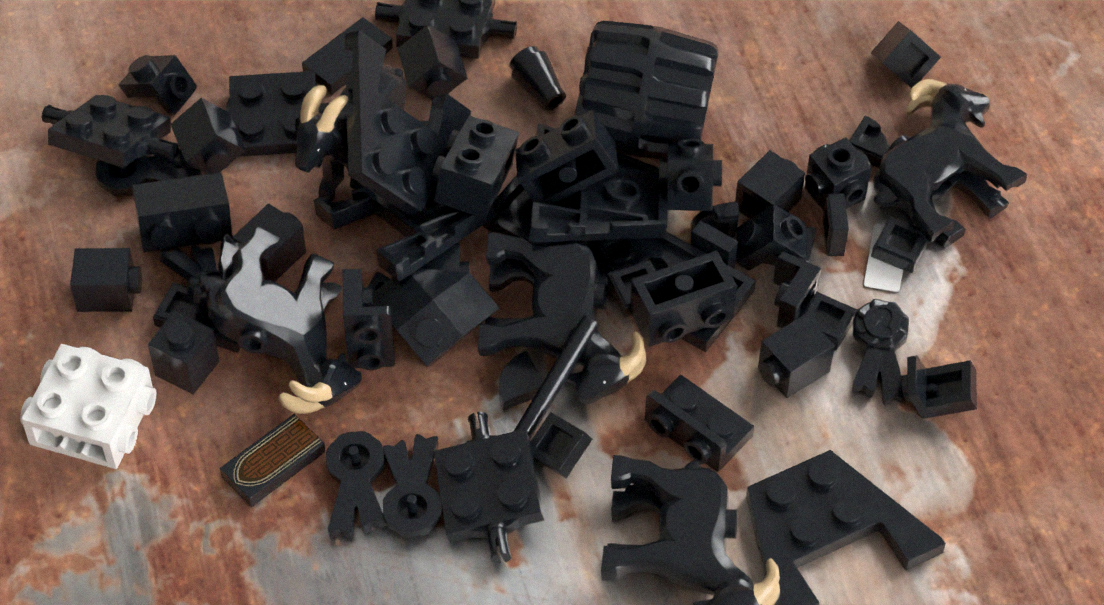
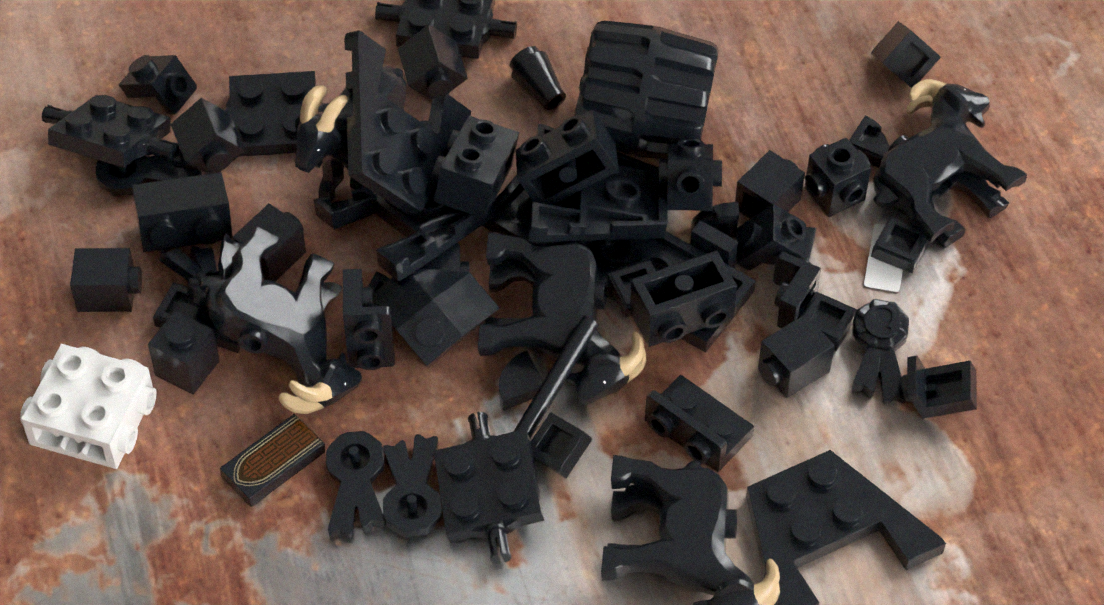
(334, 61): black tile -> none
(835, 224): black tile -> none

